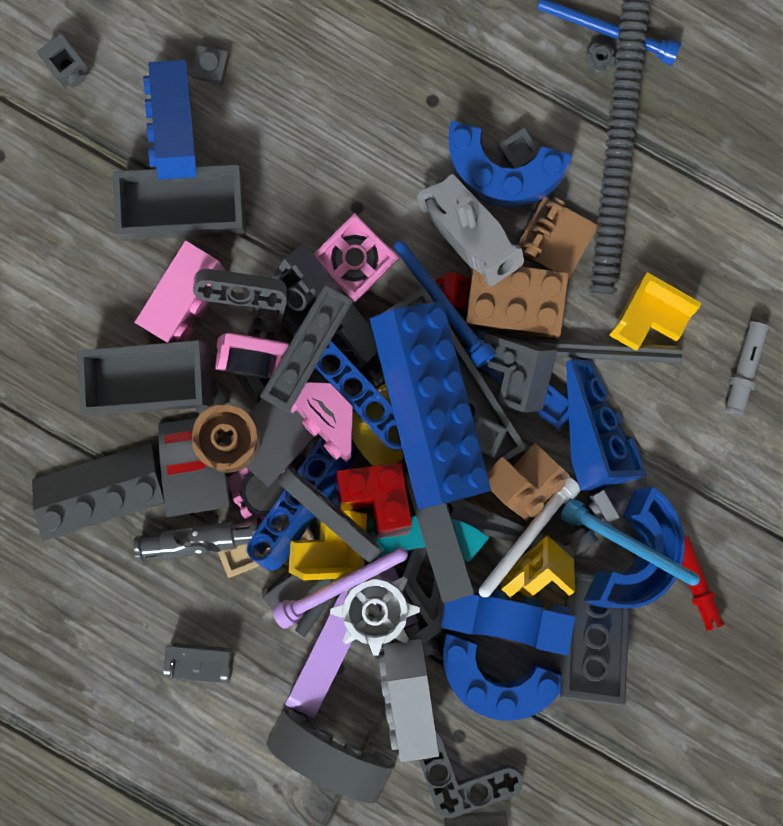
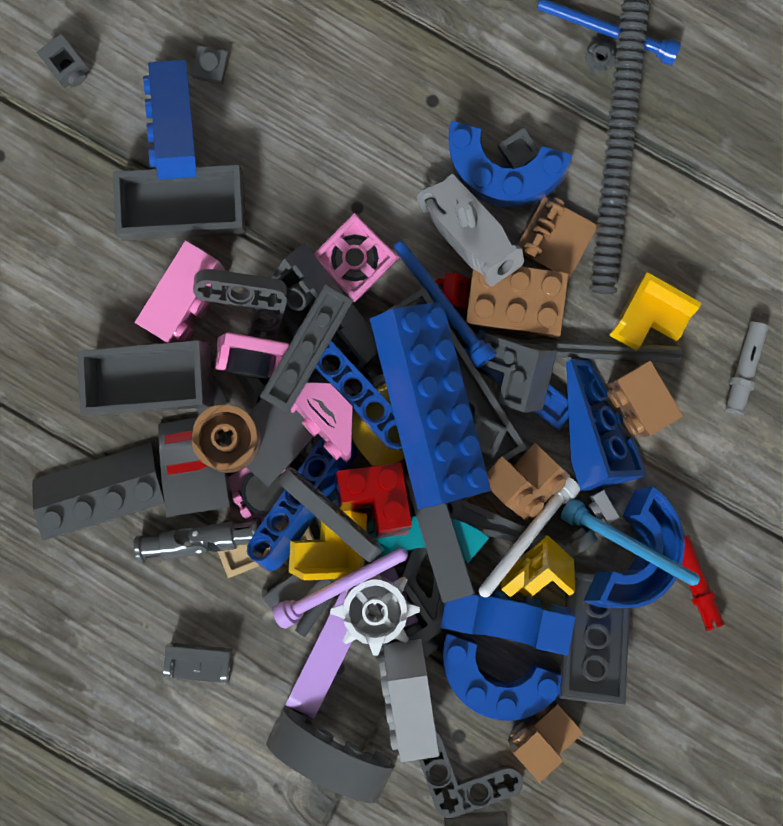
(543, 740): none -> medium nougat brick
(644, 401): none -> medium nougat brick

